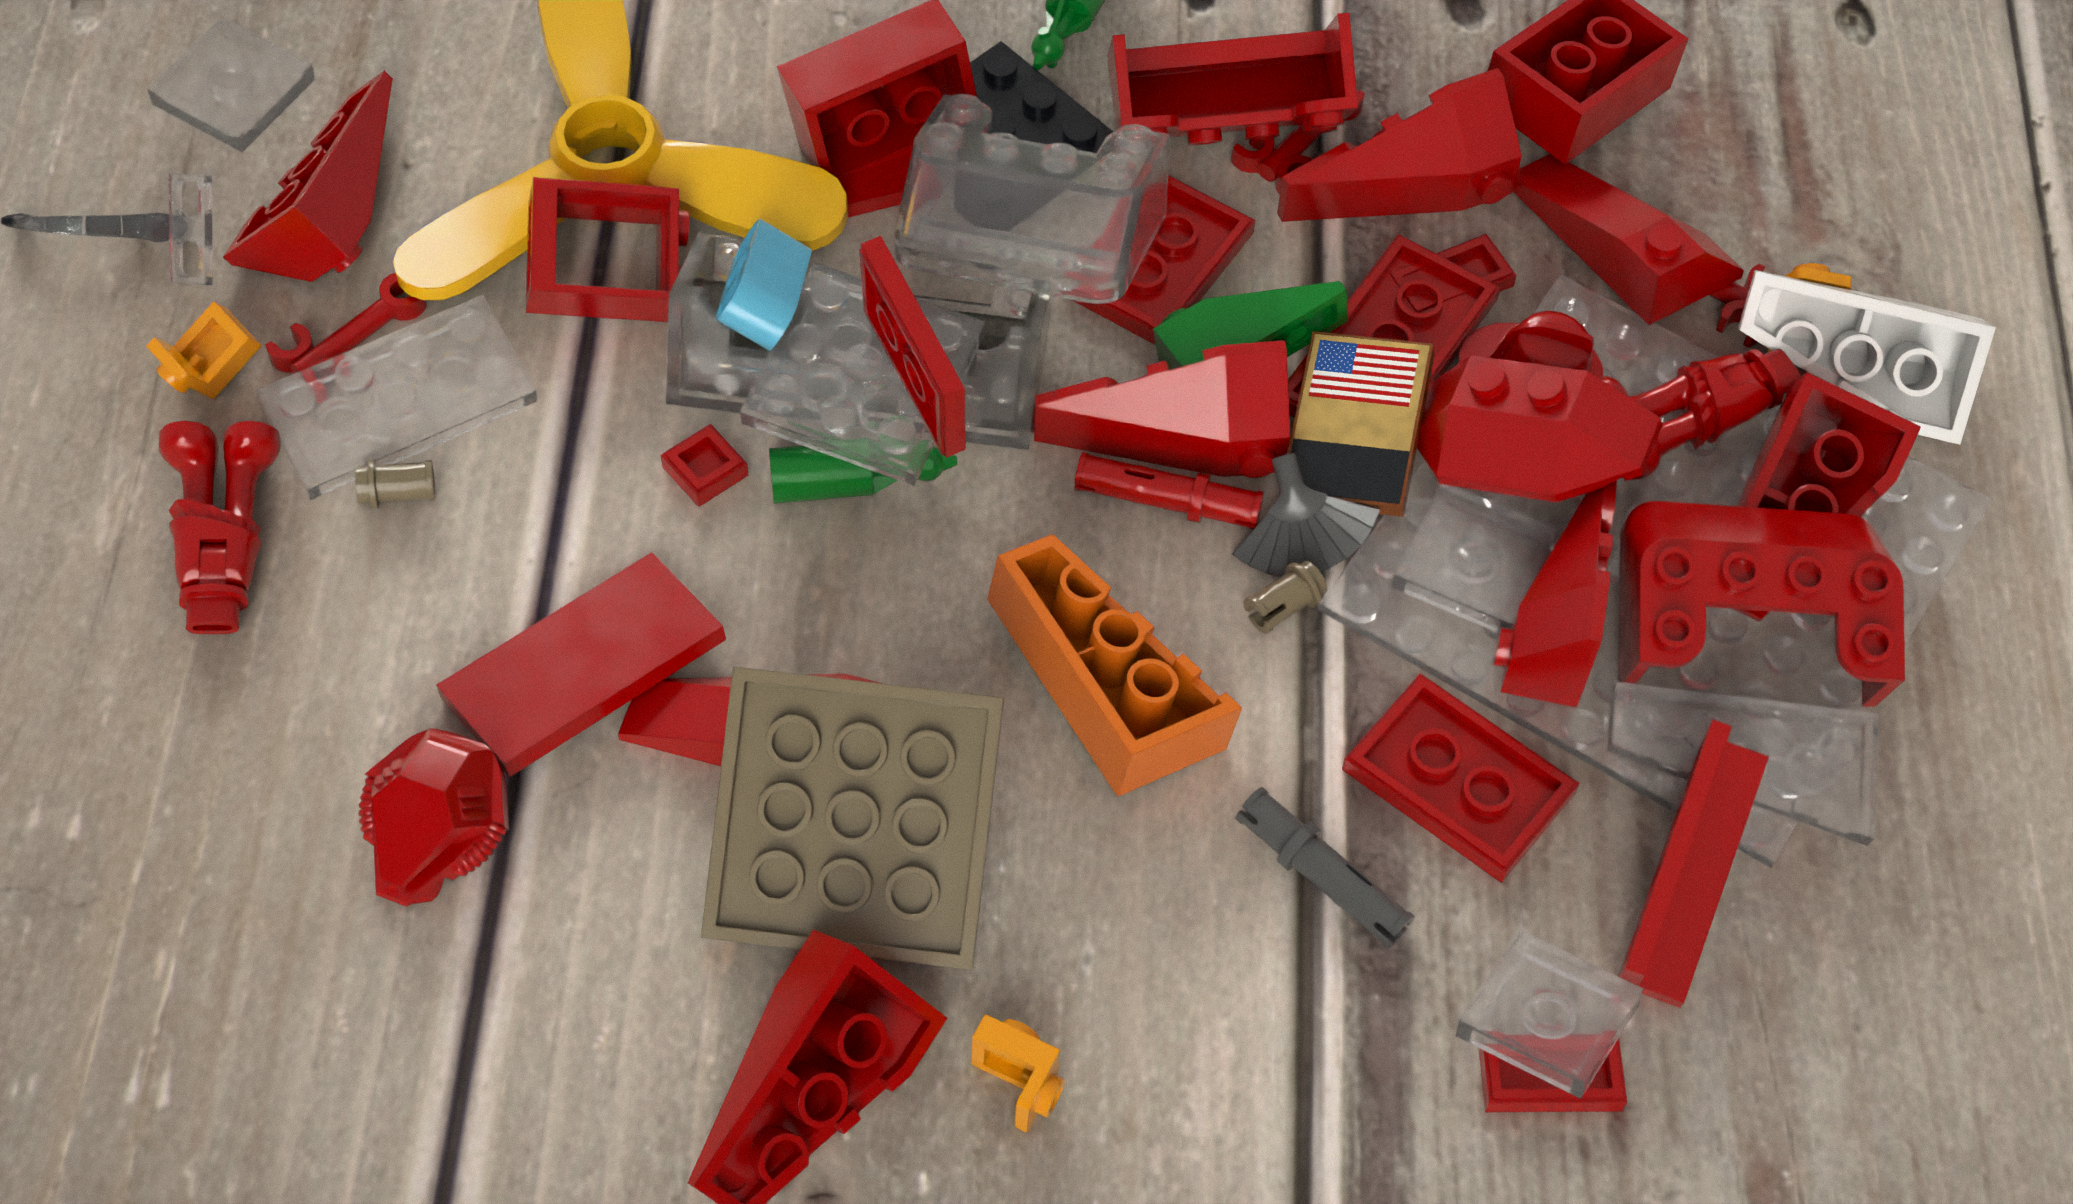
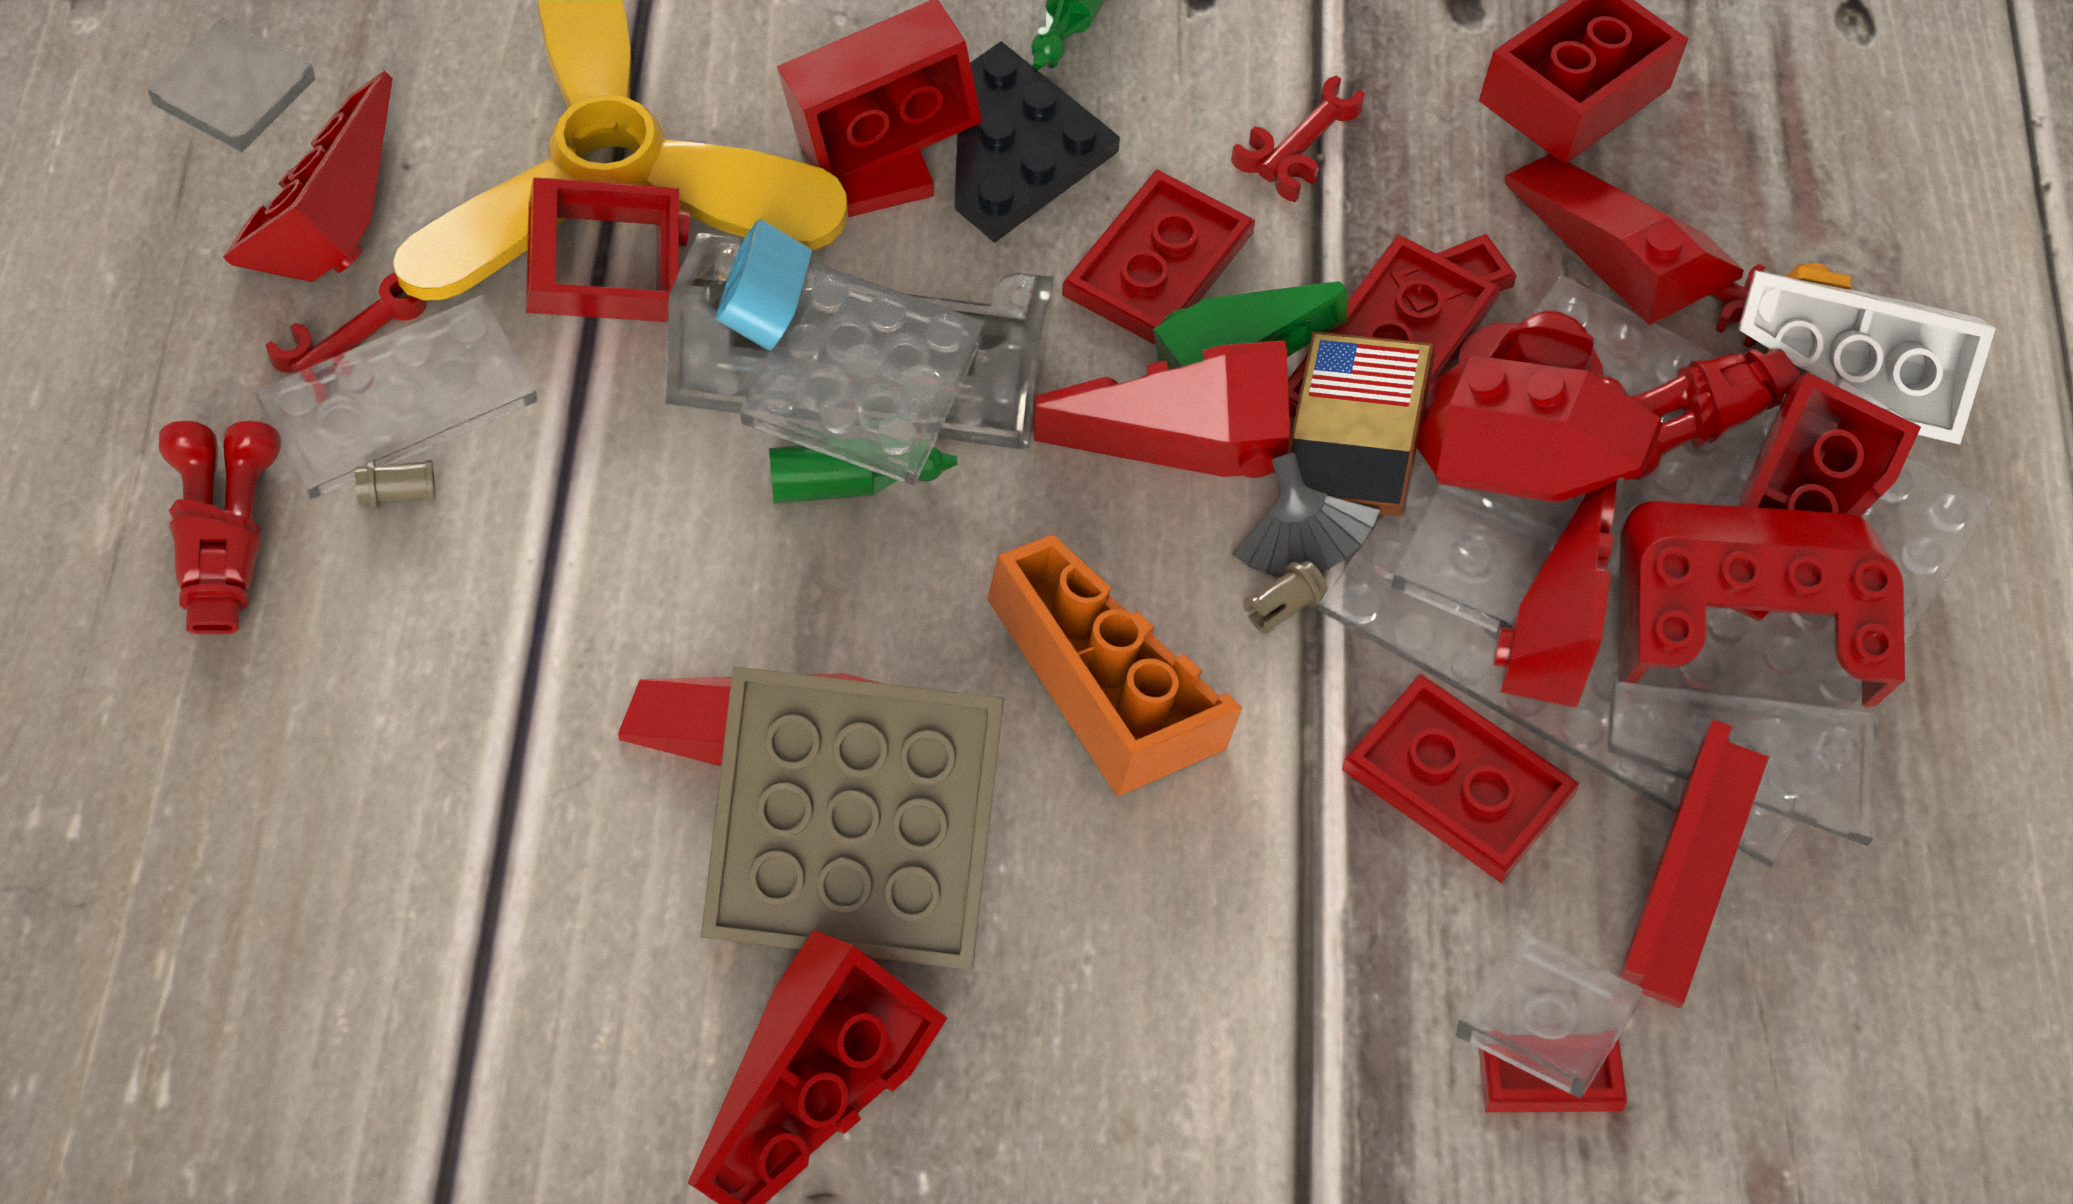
(153, 227): clear piece -> none
(206, 353): light orange bracket -> none
(432, 813): red helmet -> none
(581, 663): red tile -> none
(704, 465): red tile -> none
(913, 347): red tile -> none
(1020, 1057): light orange bracket -> none
(1030, 209): clear windscreen -> none
(1169, 491): red pin -> none
(1237, 84): red windscreen -> none
(1303, 849): dark grey pin -> none
(1432, 162): red wedge -> none

